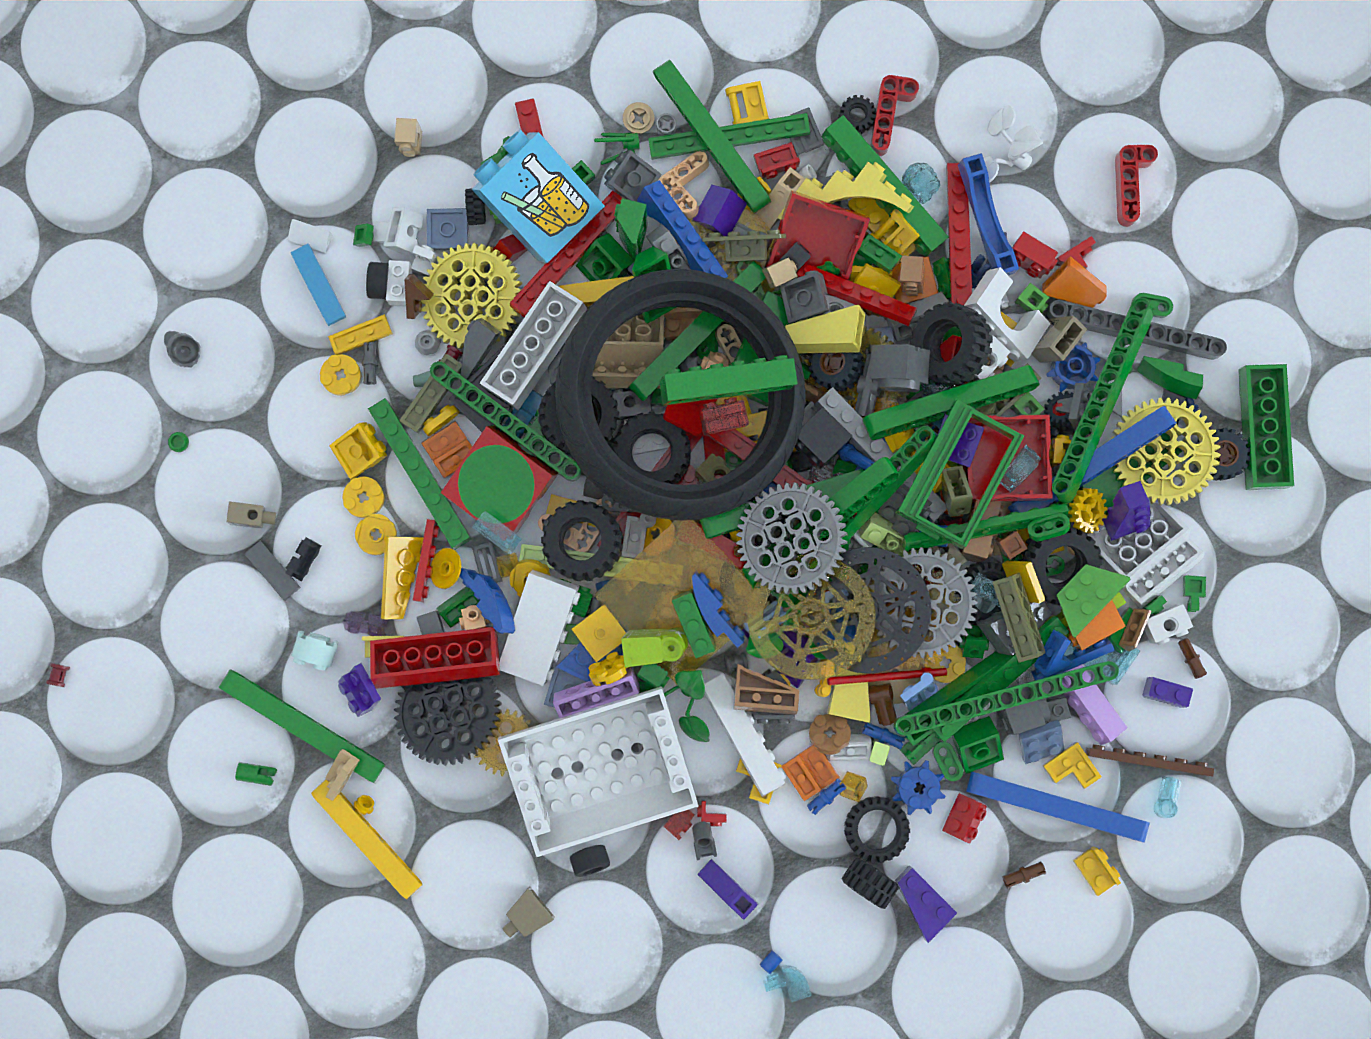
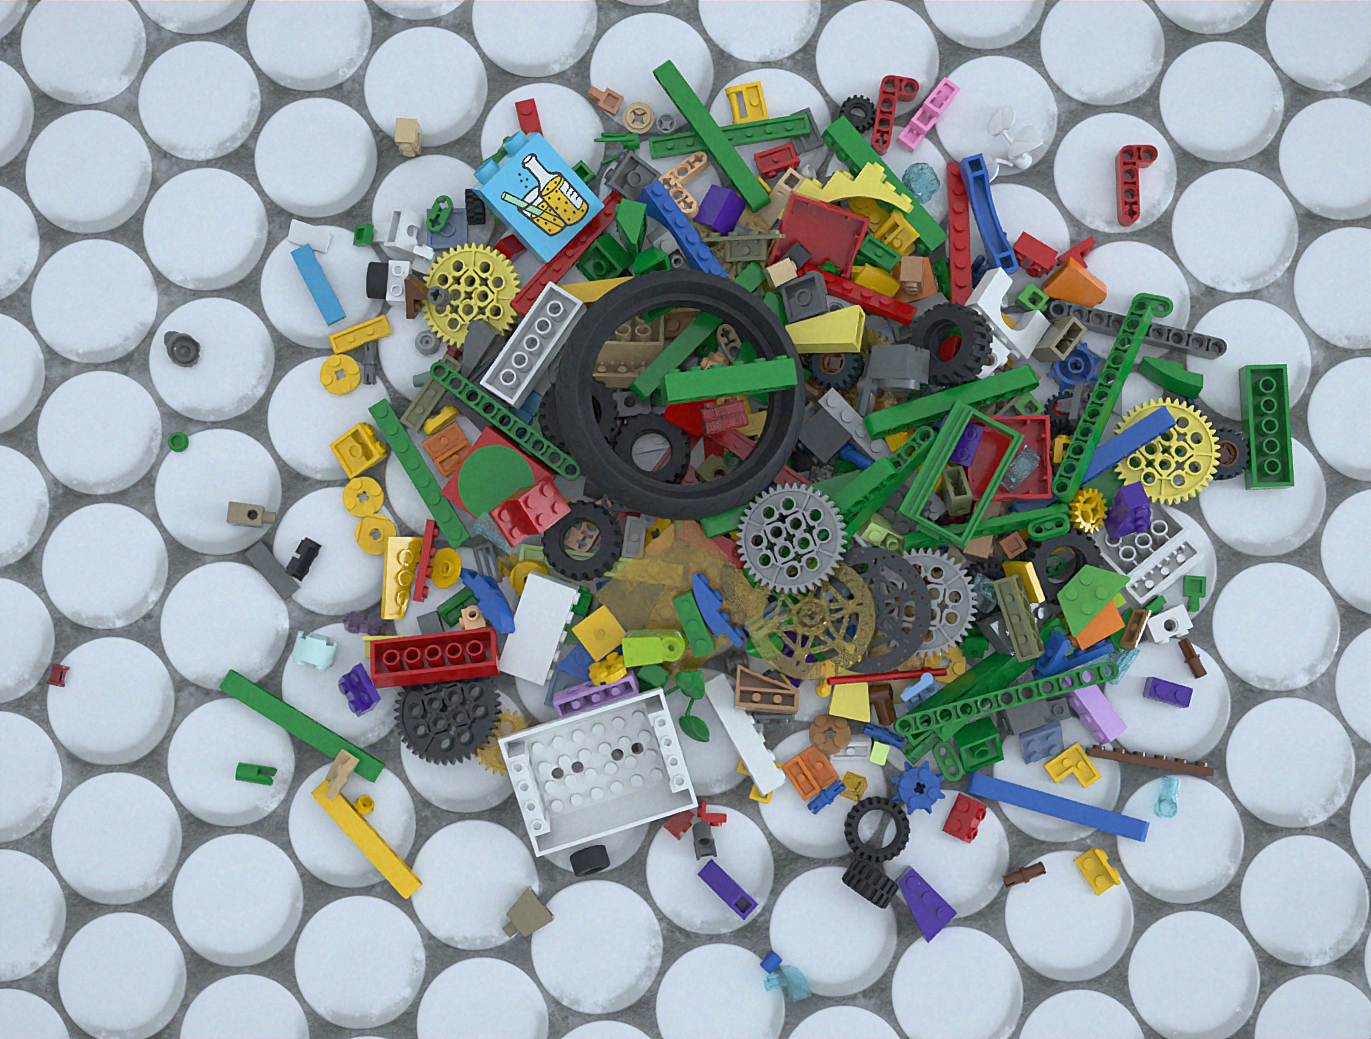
(433, 294): none -> dark grey bush
(435, 212): none -> green beam
(529, 511): none -> red bracket
(608, 100): none -> nougat plate
(928, 114): none -> bright pink slope

